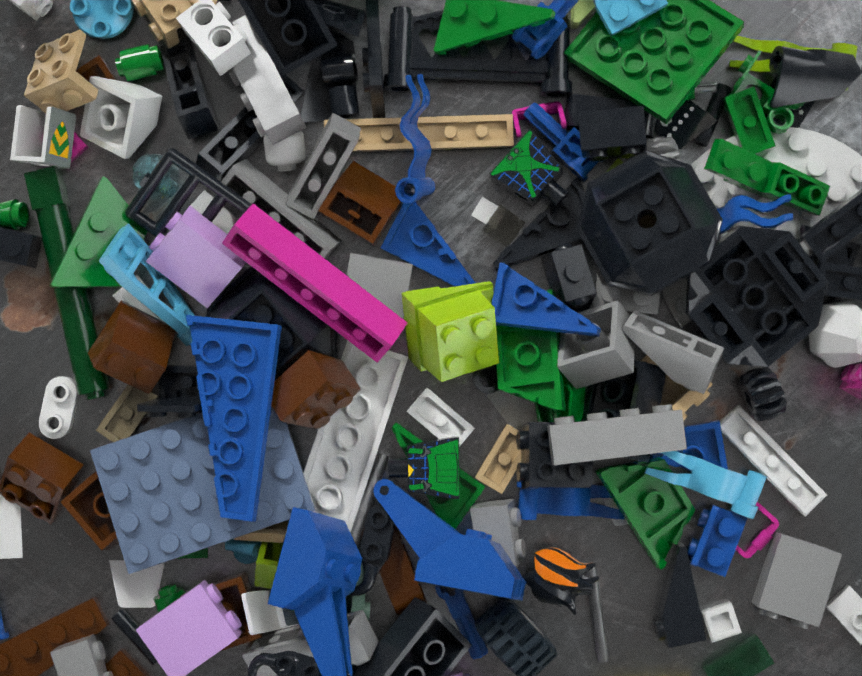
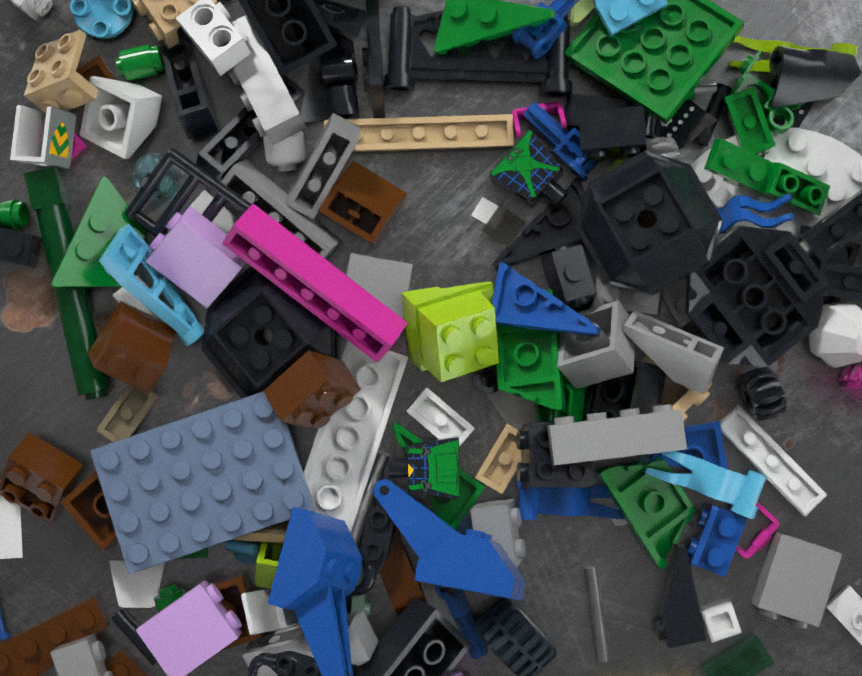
(60, 408): white plate -> none
(176, 393): black bracket -> none
(236, 392): blue wing -> none
(416, 184): blue flag -> none
(420, 244): blue wing -> none
(559, 578): black hair -> none

